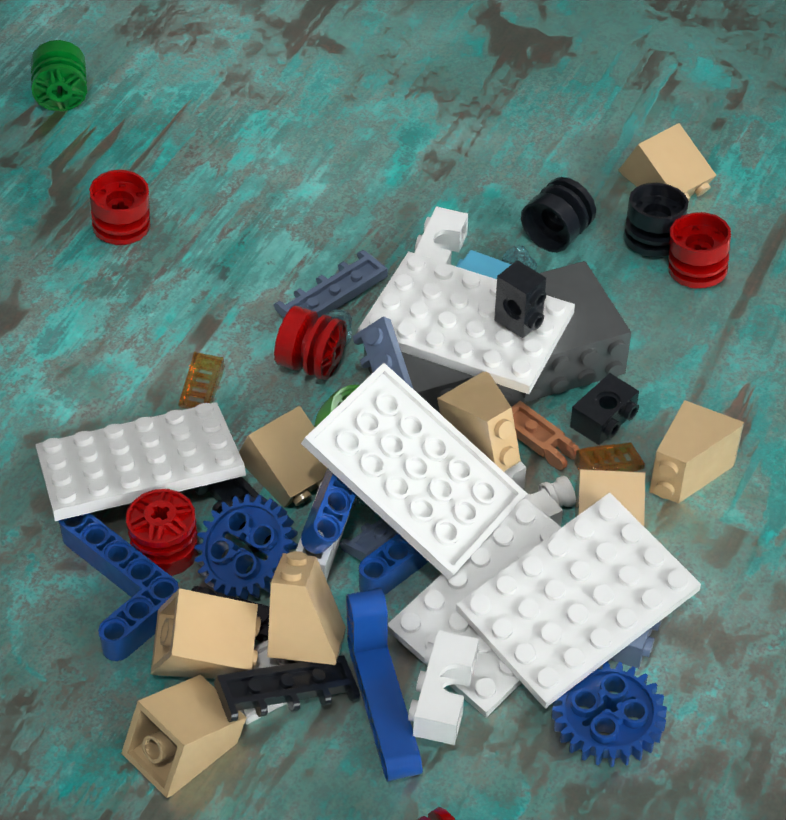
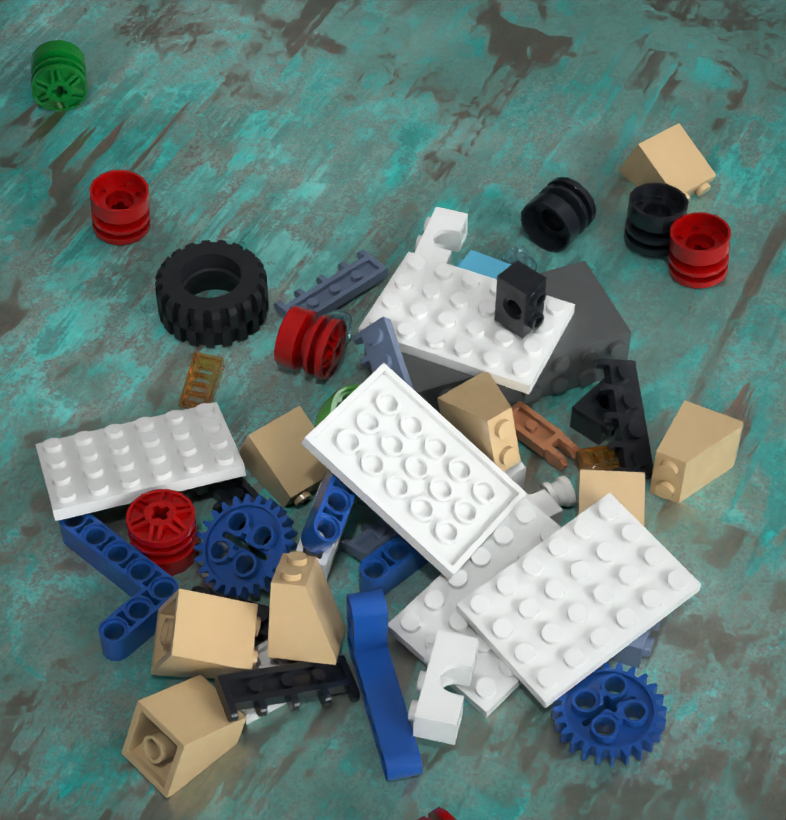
(218, 318): none -> black tyre
(626, 415): none -> black hinge

